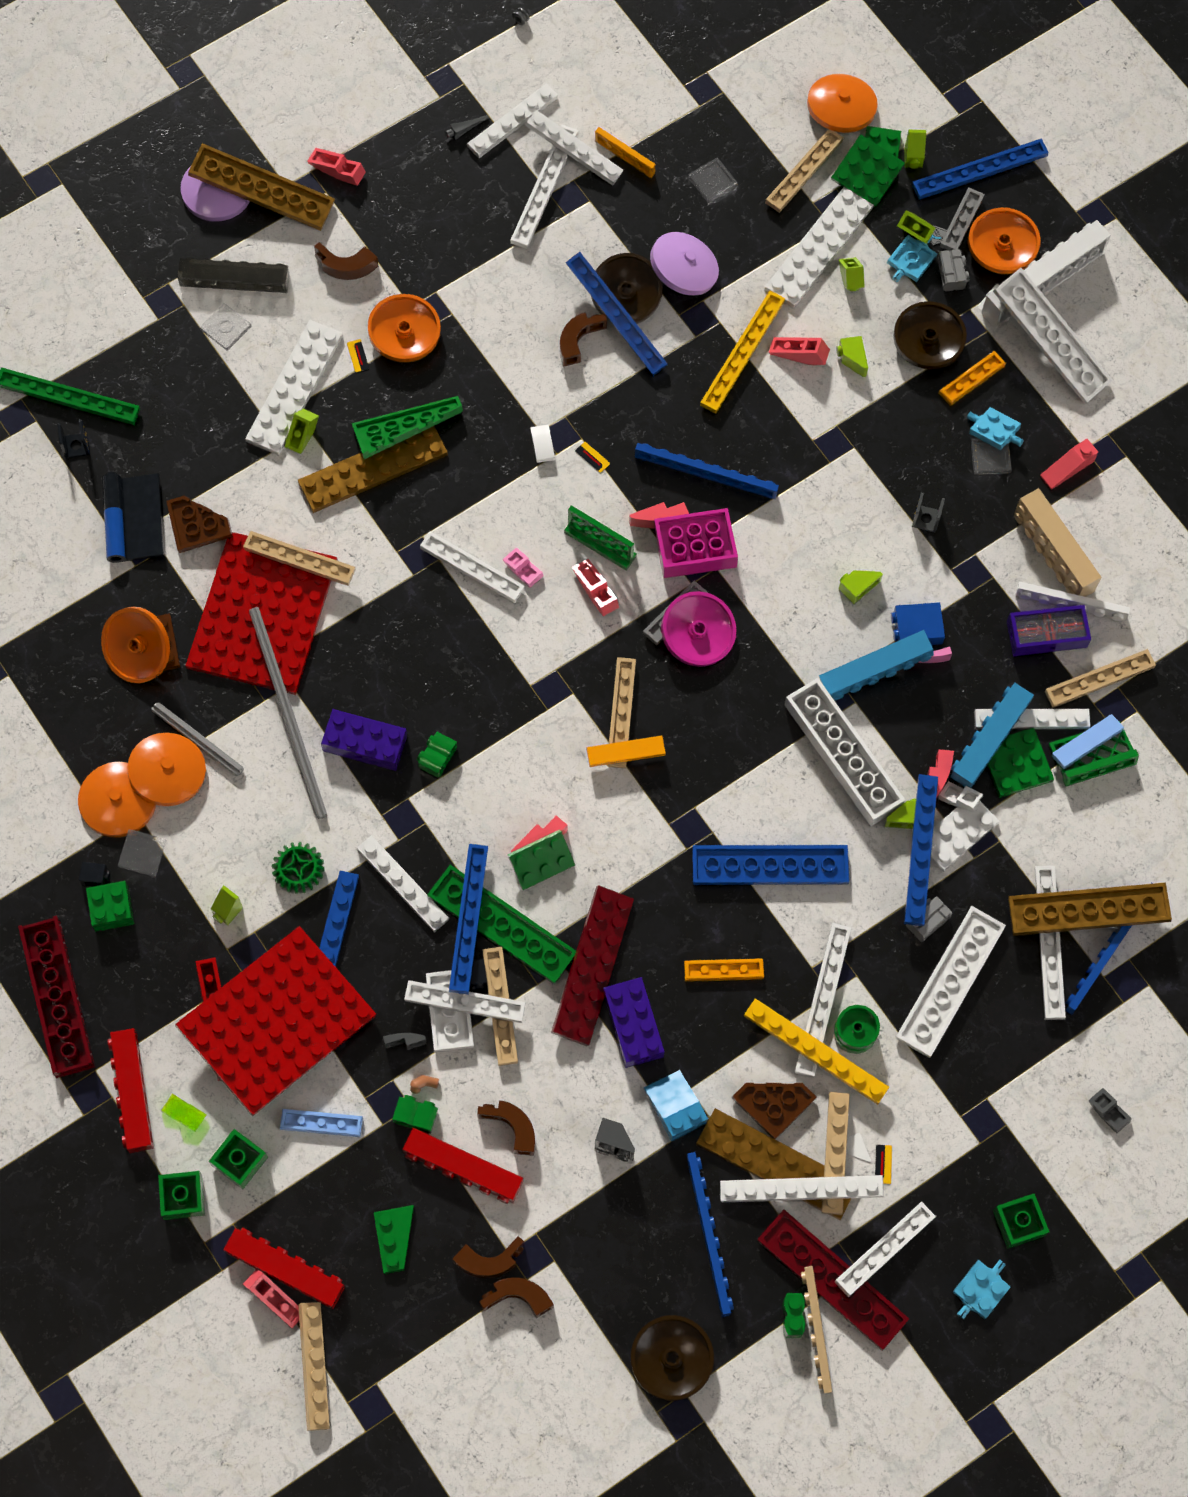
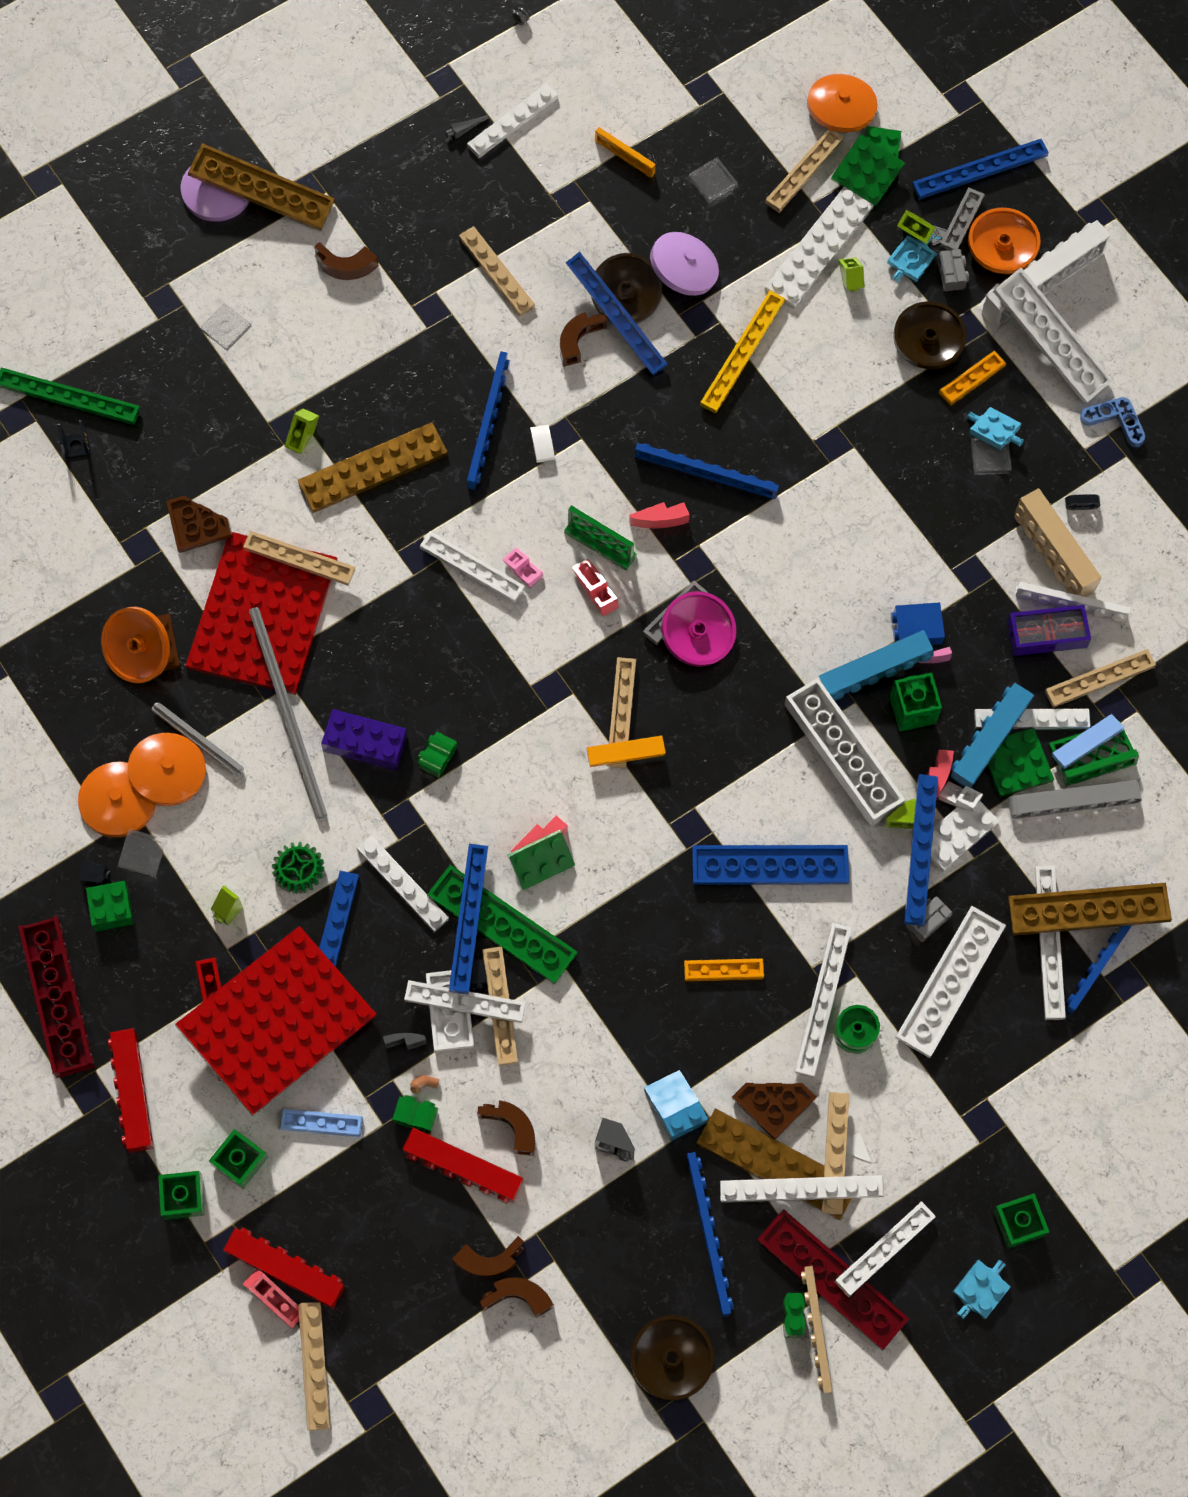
(132, 517): black door -> none
(183, 1112): clear neon green slope -> none
(233, 275): clear smoke brick -> none
(294, 386): white plate -> none
(337, 166): coral slope -> none
(358, 355): sticker -> none
(389, 429): green wing -> none
(393, 1234): green wing -> none
(404, 328): orange dish -> none
(487, 426): none -> blue plate
(497, 271): none -> tan plate
(540, 195): white plate -> none
(574, 147): white plate -> none
(592, 457): sticker -> none
(592, 966): dark red plate -> none
(633, 1022): dark purple brick -> none
(696, 543): dark pink slope -> none
(803, 350): coral slope -> none
(816, 1051): yellow plate -> none
(853, 354): lime slope -> none
(858, 584): lime slope -> none
(884, 1162): sticker -> none
(915, 148): lime slope -> none
(915, 702): none -> green brick
(934, 513): dark grey piece -> none
(1070, 464): coral slope -> none
(1074, 799): none -> light grey beam
(1082, 502): none -> black beam
(1109, 1111): dark grey slope -> none
(1116, 412): none -> medium blue beam

